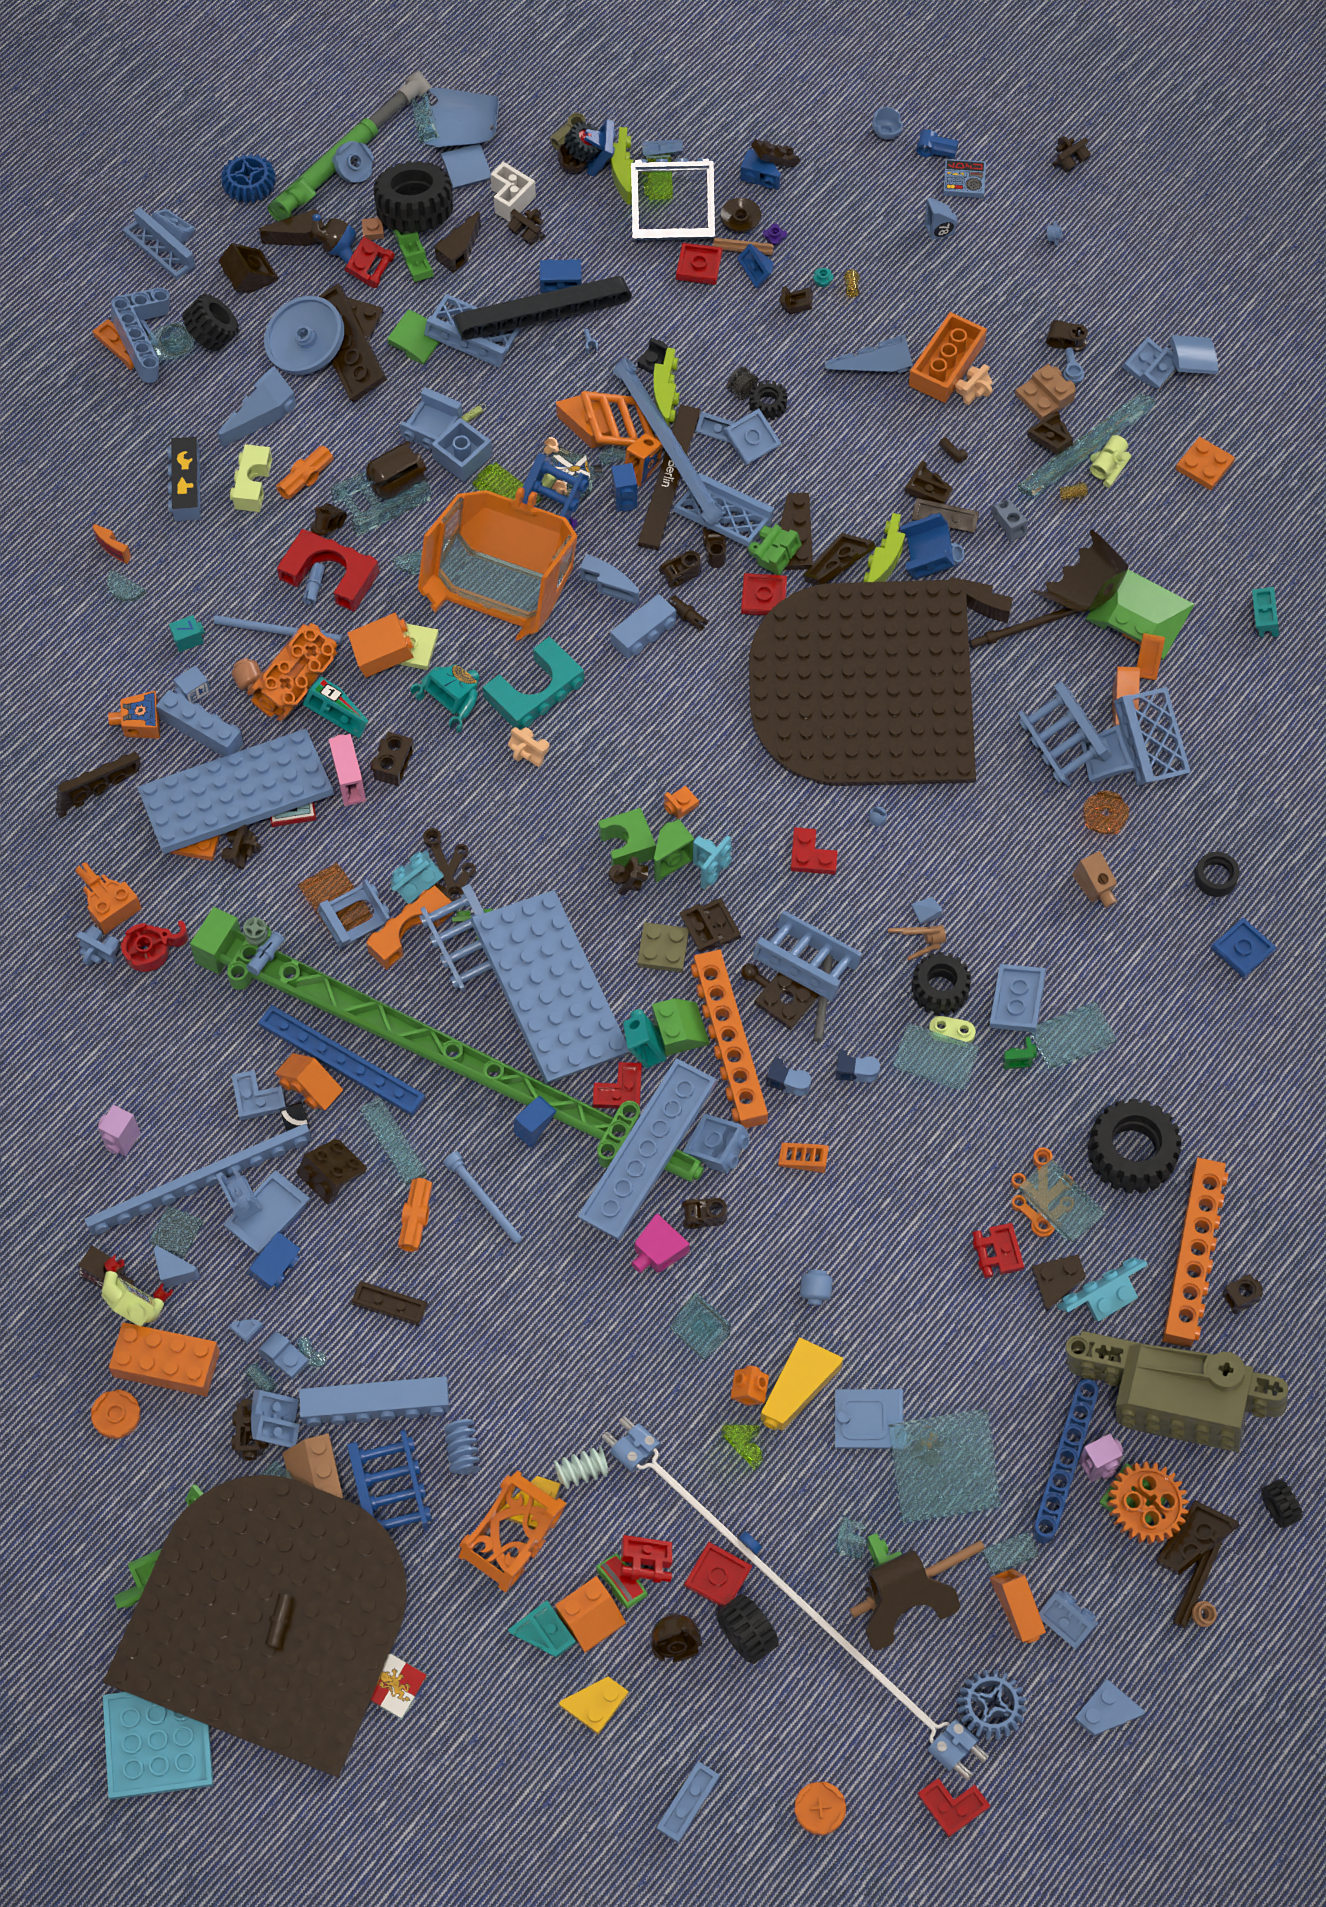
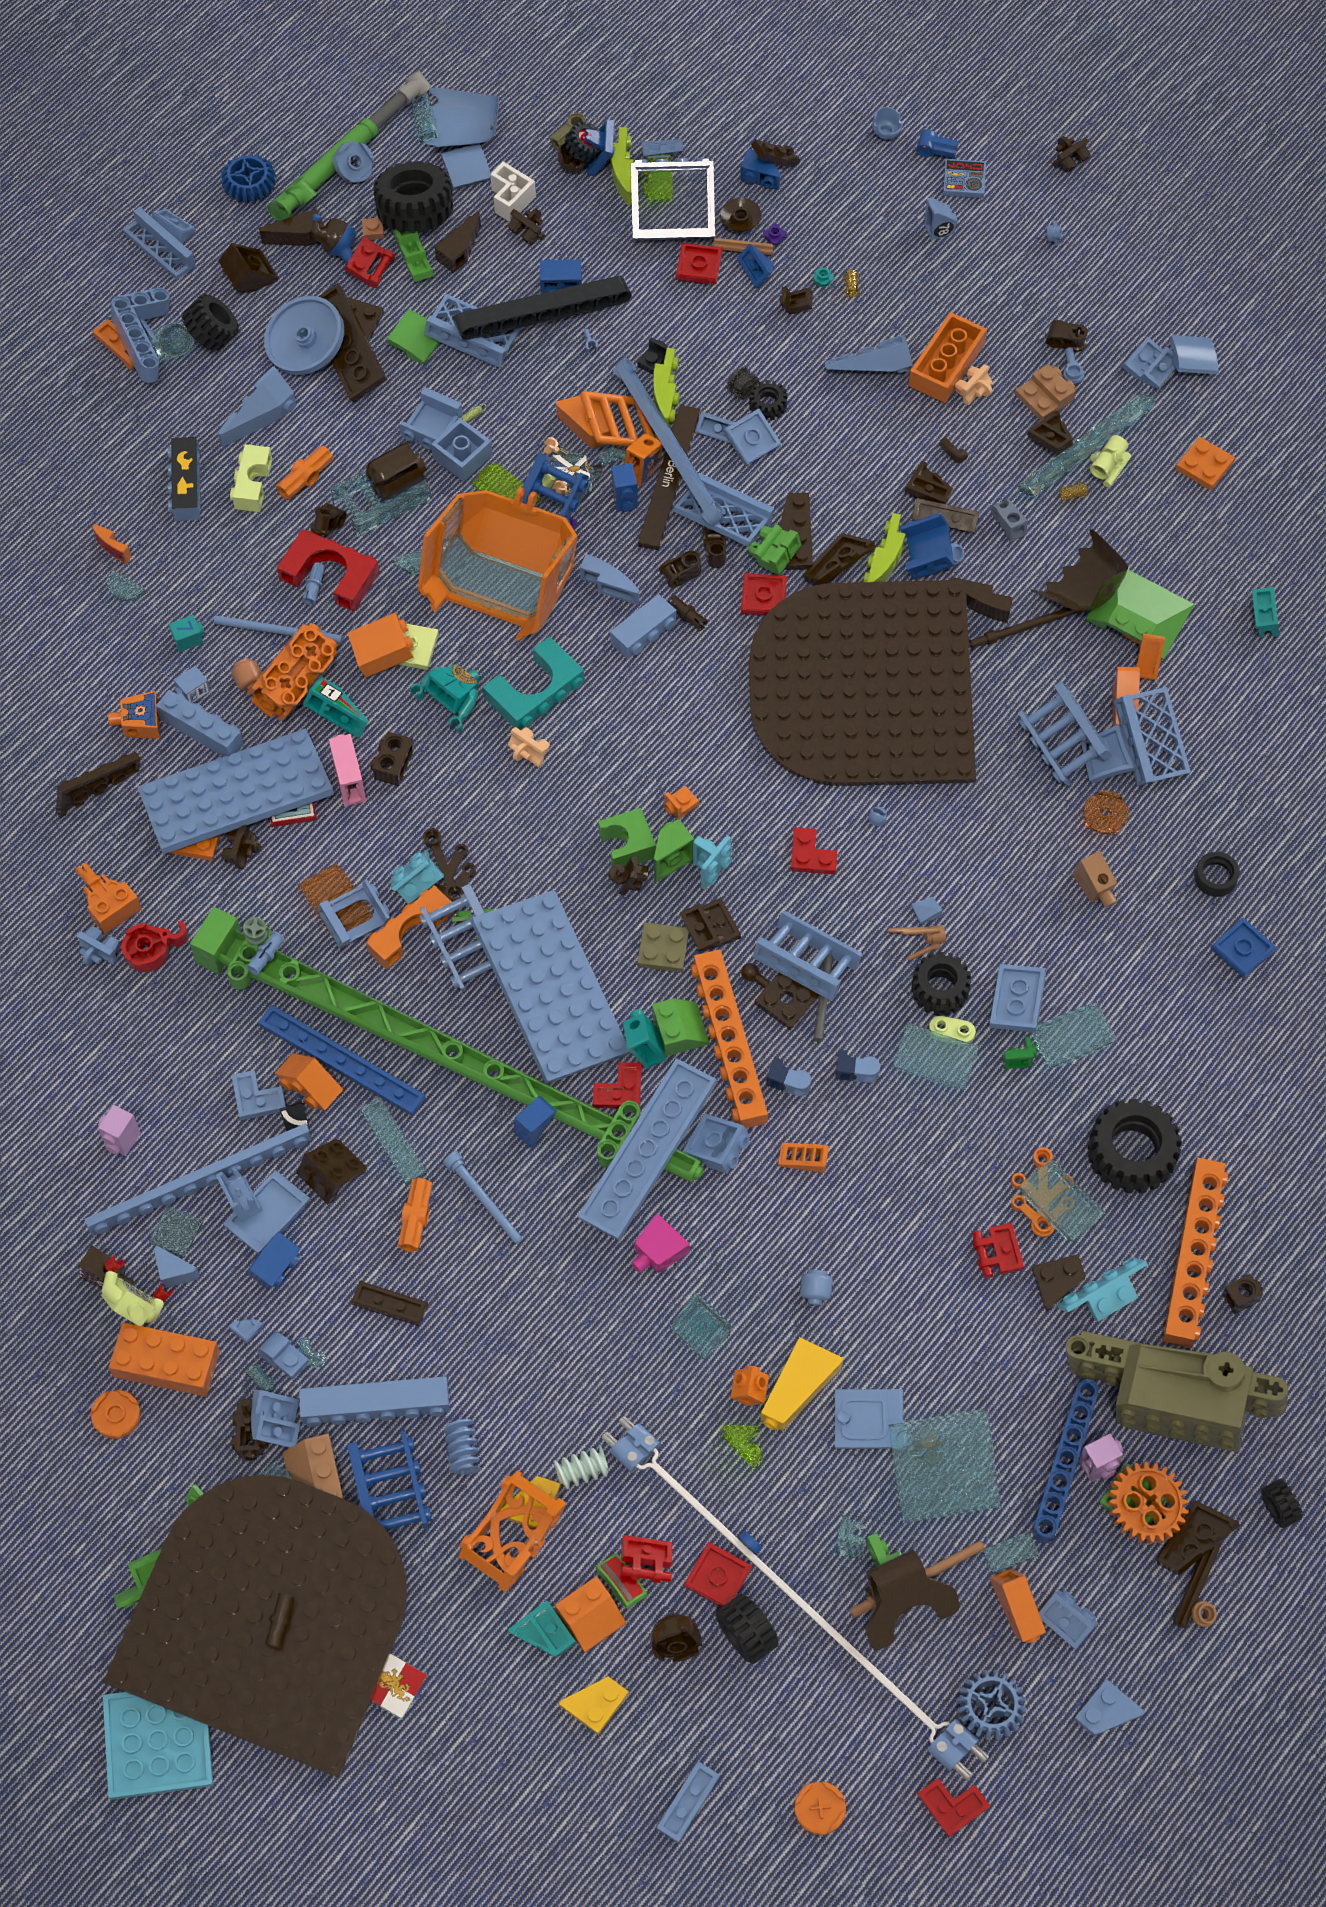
(702, 1213): dark brown piece -> none

